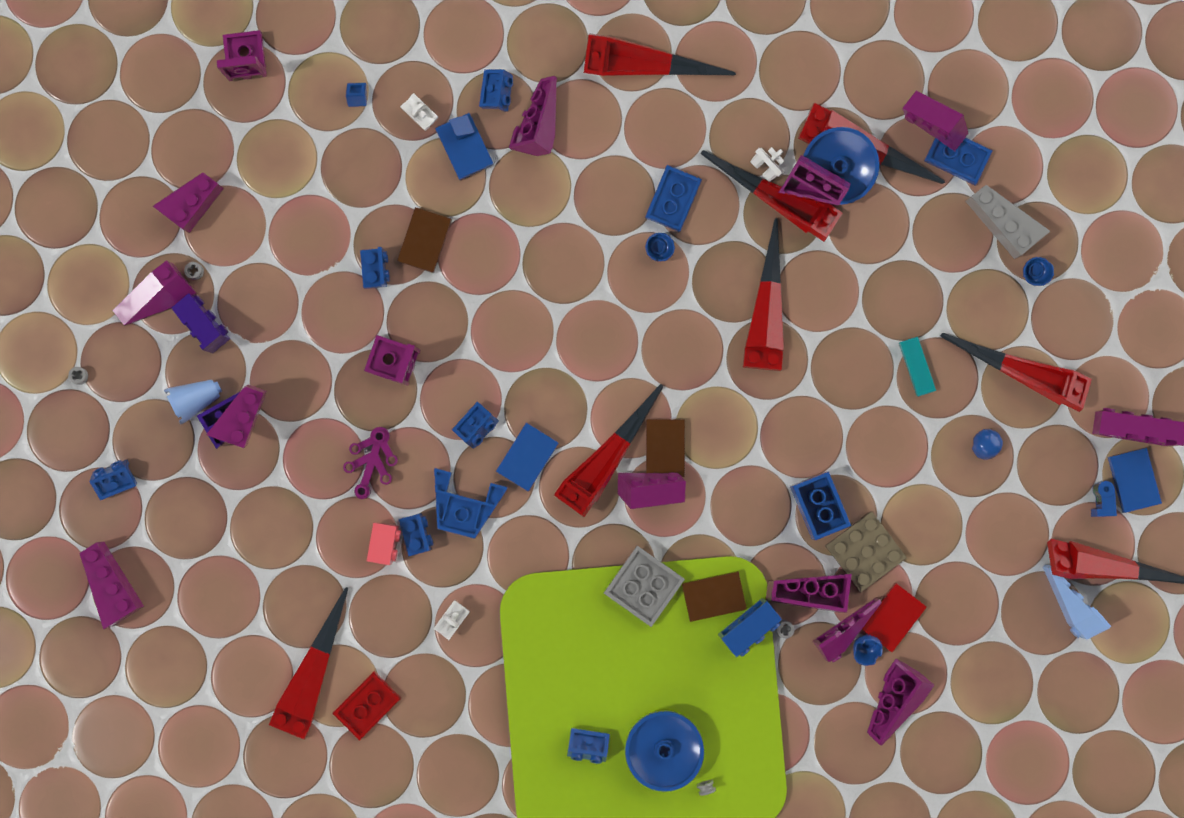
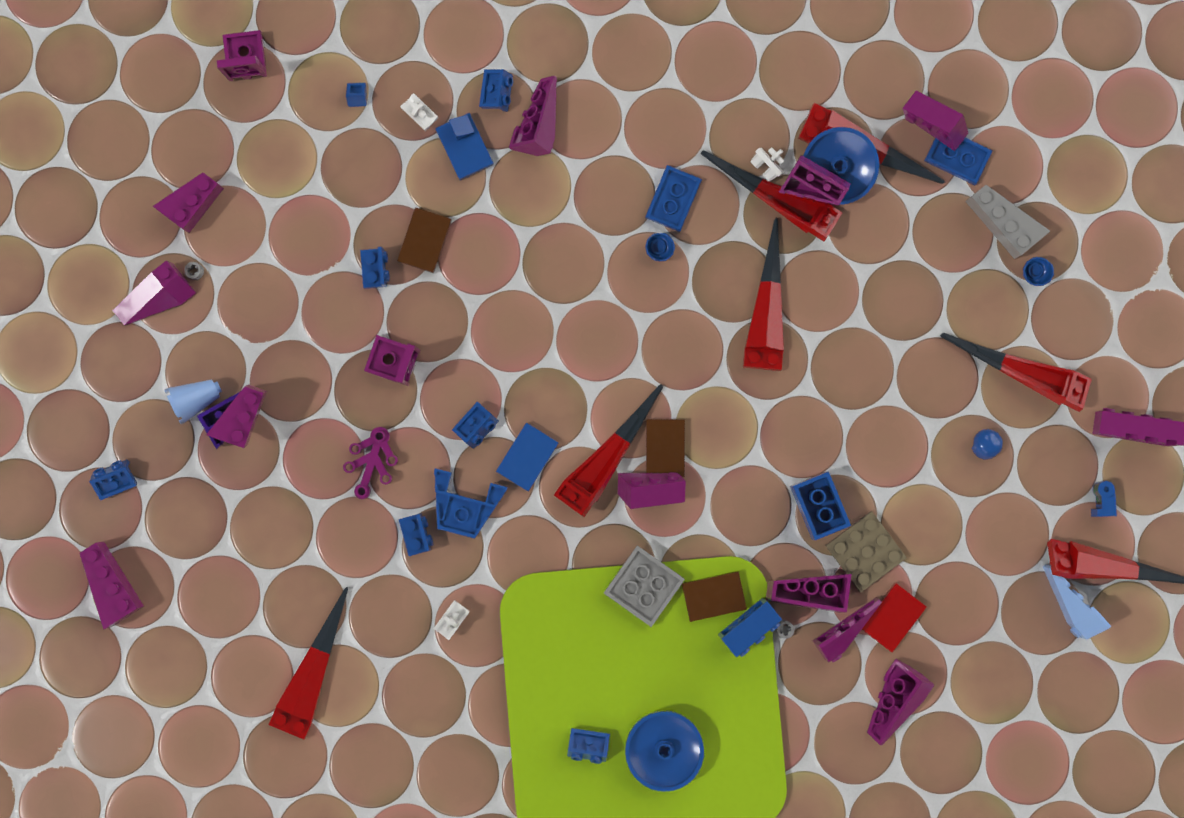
(78, 381): light grey bush -> none
(201, 323): dark purple wedge -> none
(366, 705): red tile -> none
(383, 543): coral brick -> none
(619, 57): red plate -> none
(706, 787): light grey bush -> none
(867, 650): blue hair -> none
(917, 366): teal tile -> none
(1134, 480): blue tile -> none

